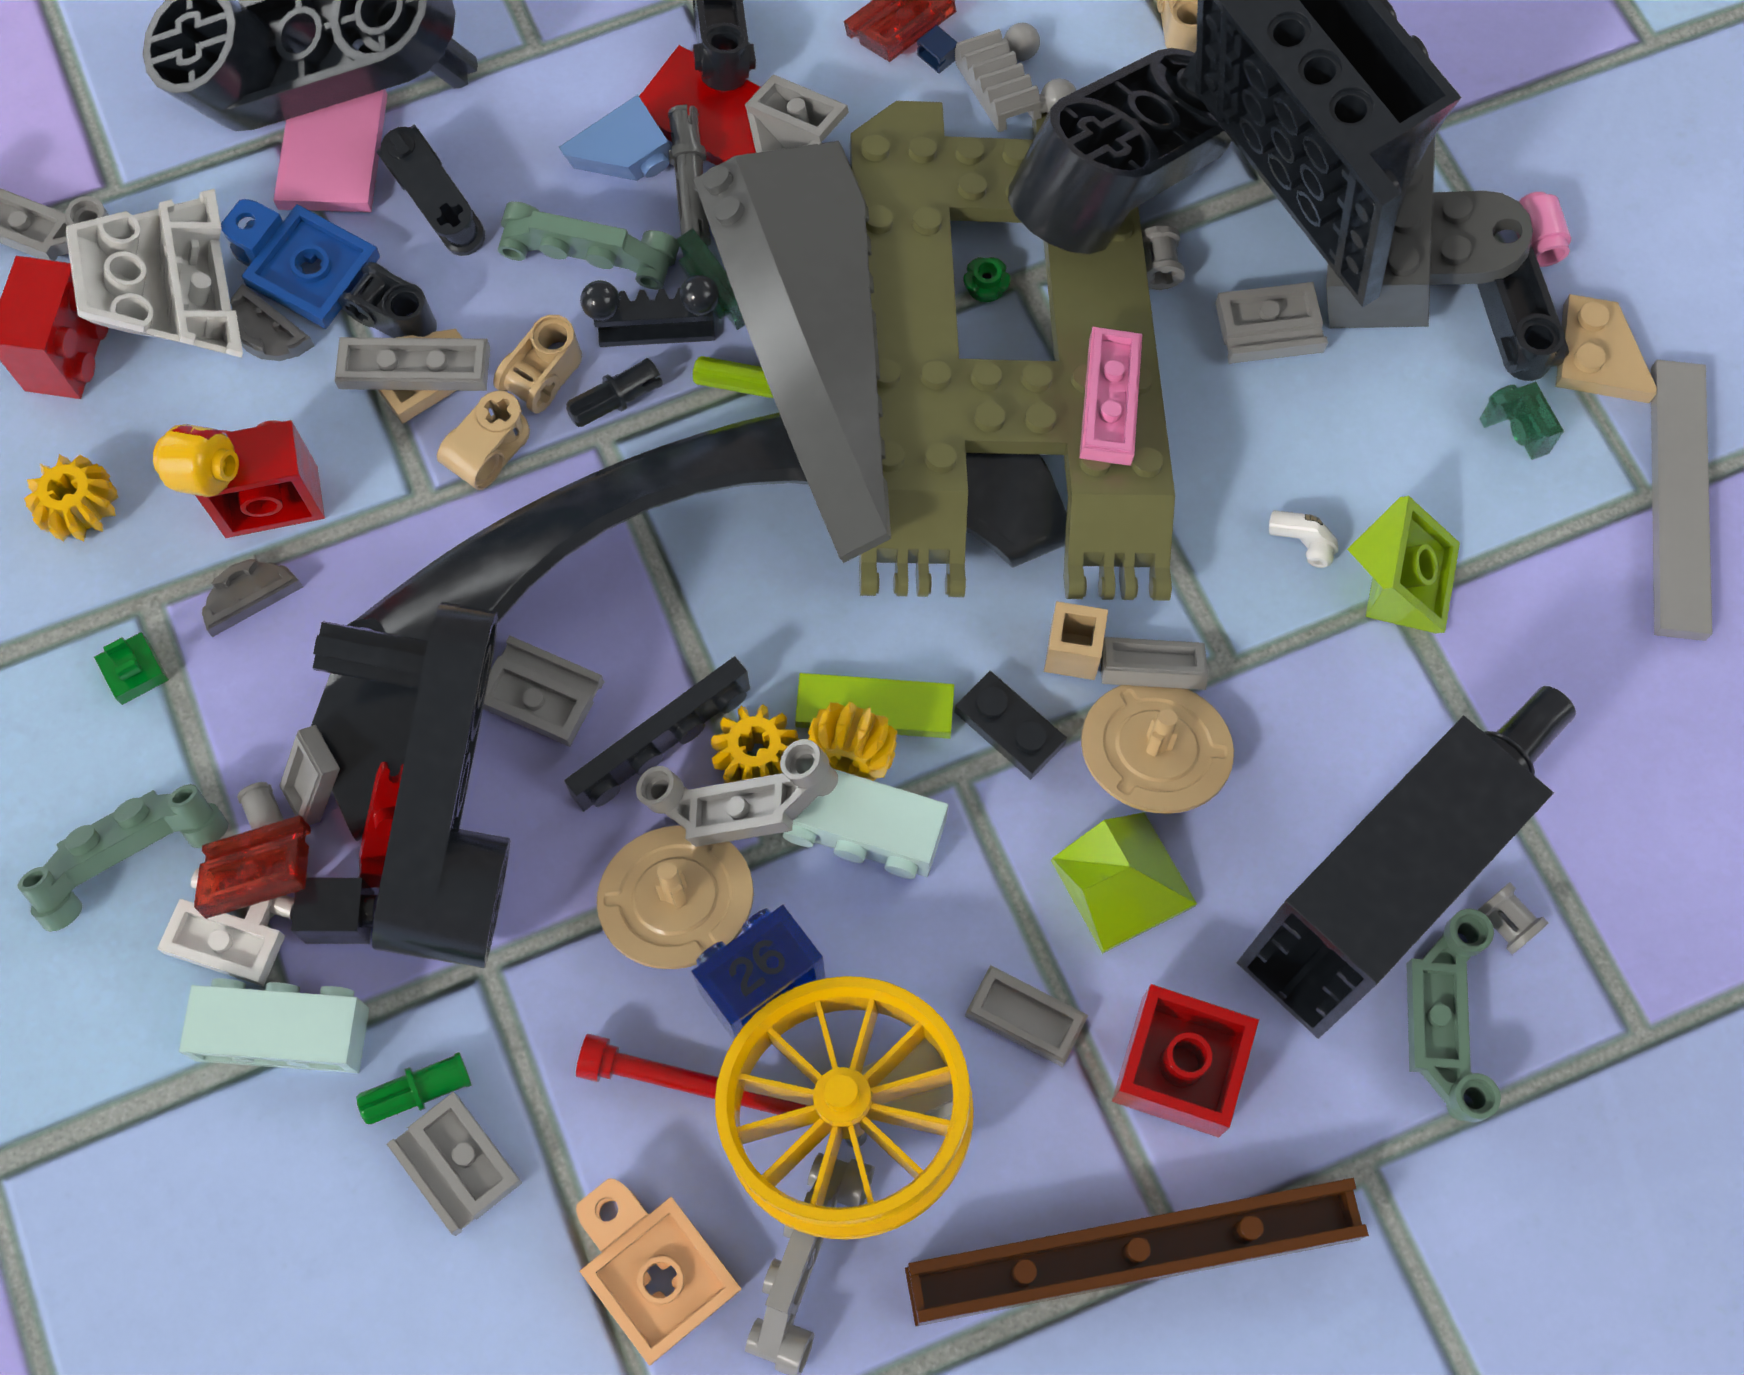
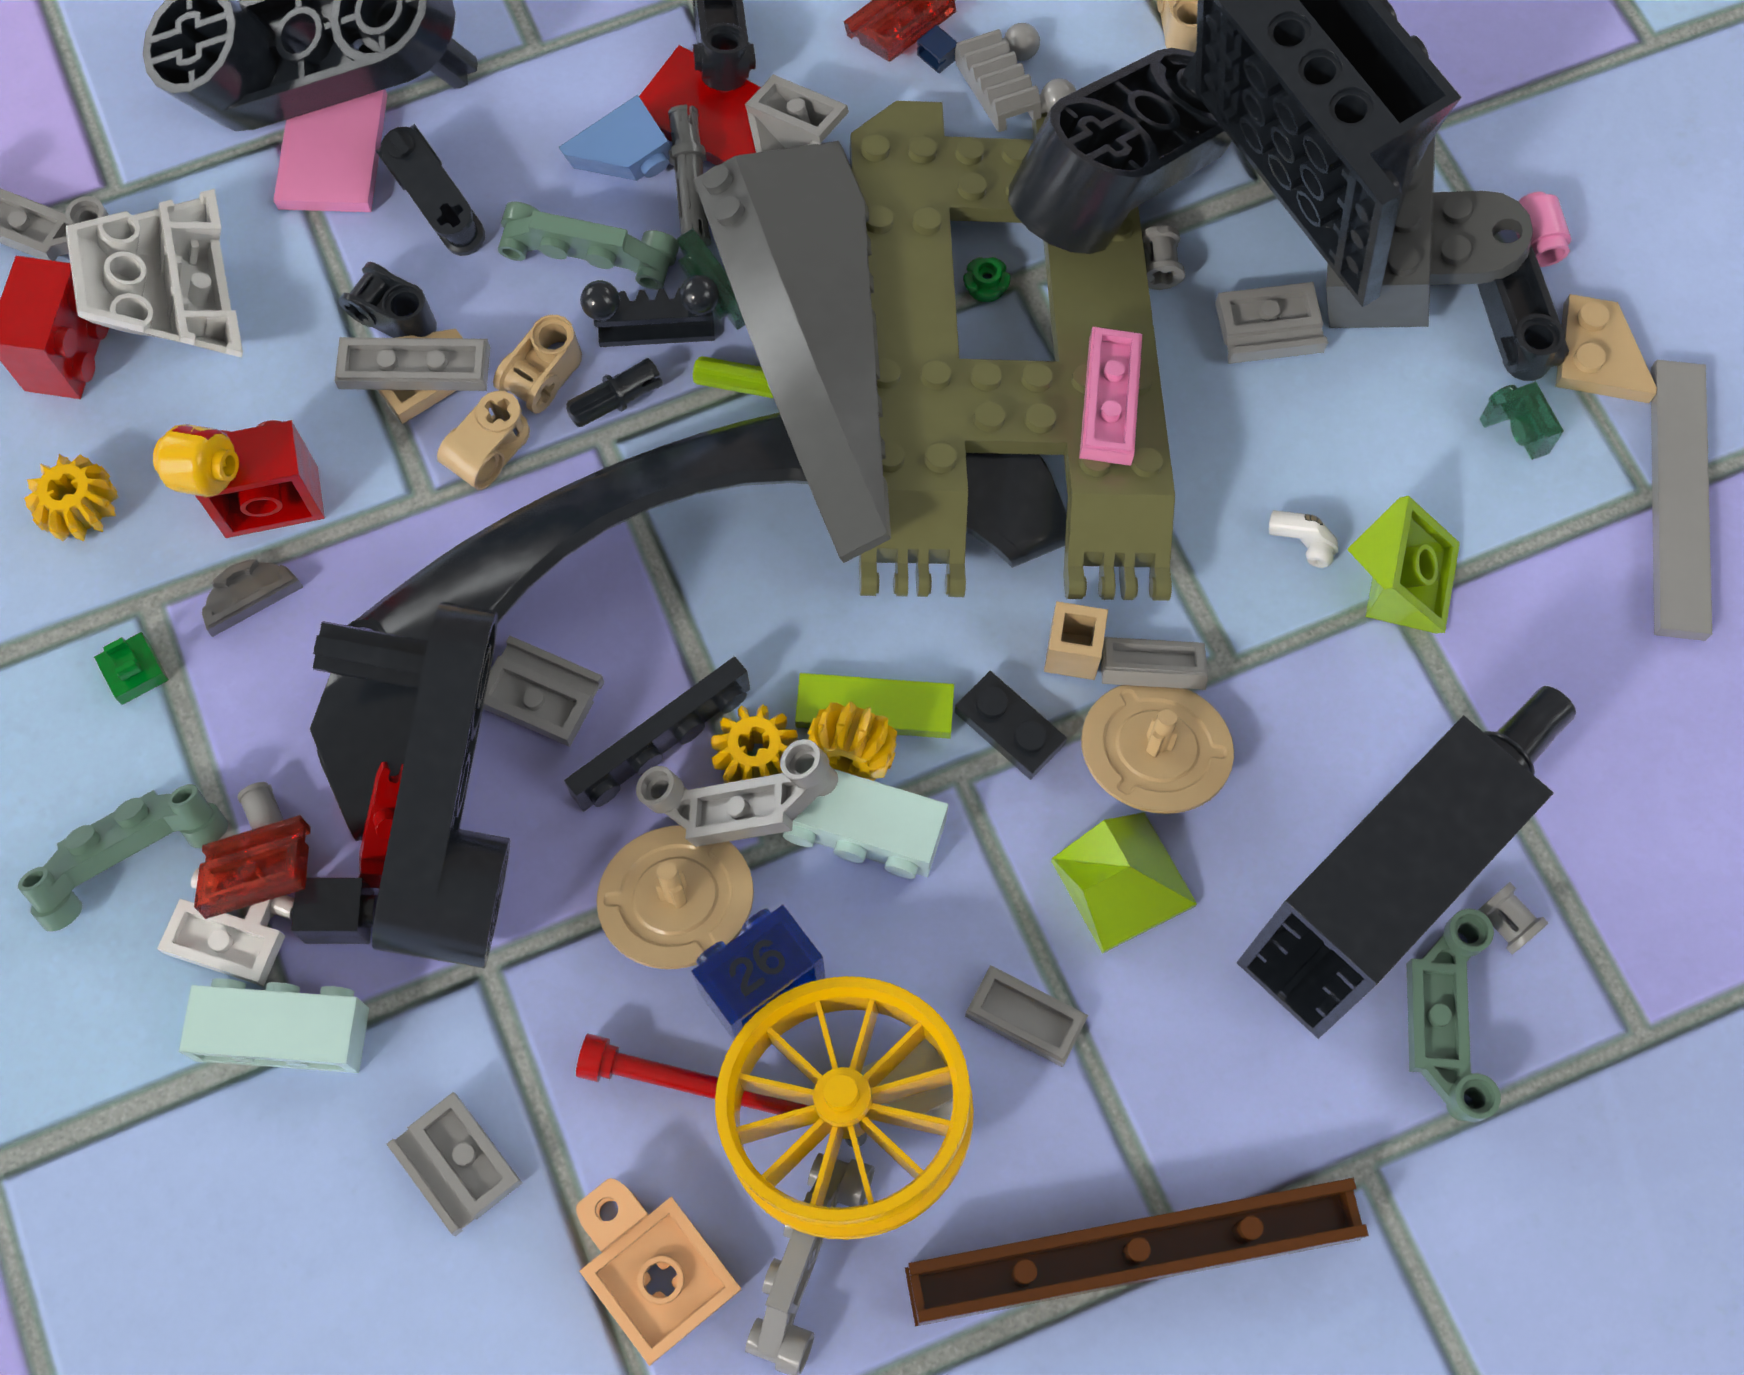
(265, 330): flat silver tile -> none
(278, 249): blue plate -> none
(309, 775): light grey tile -> none
(413, 1089): green axle -> none
(1185, 1061): red brick -> none

